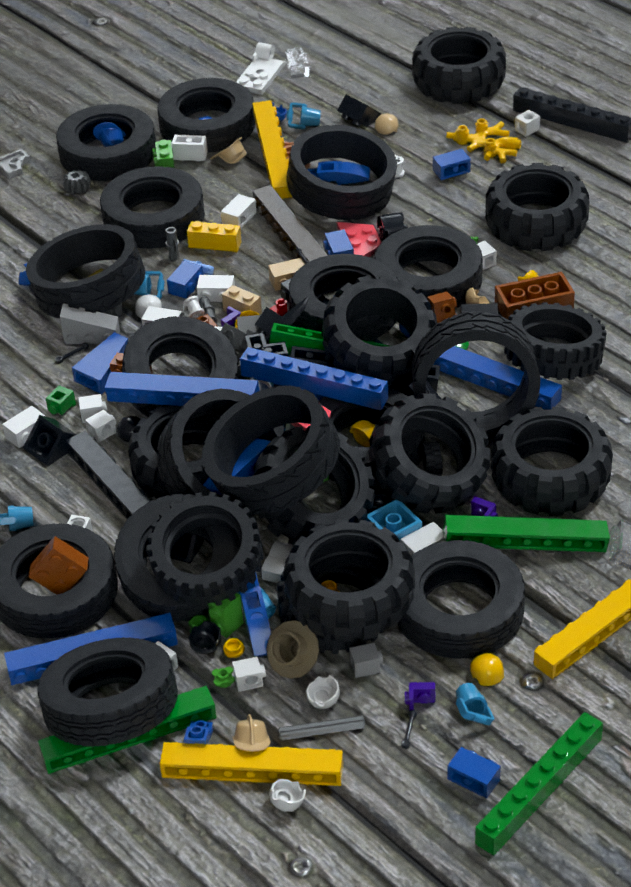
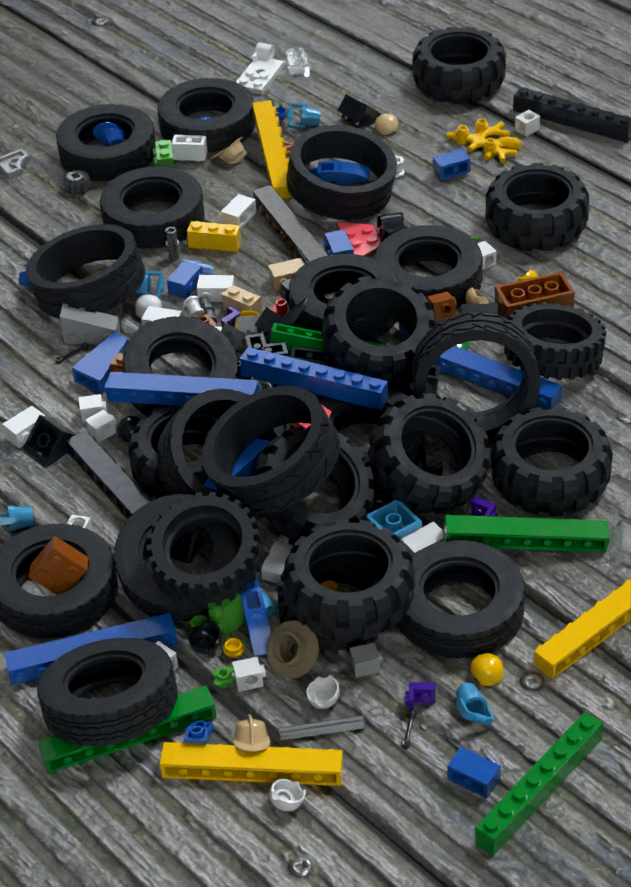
(60, 400): green brick -> none
(362, 432): yellow hair -> none

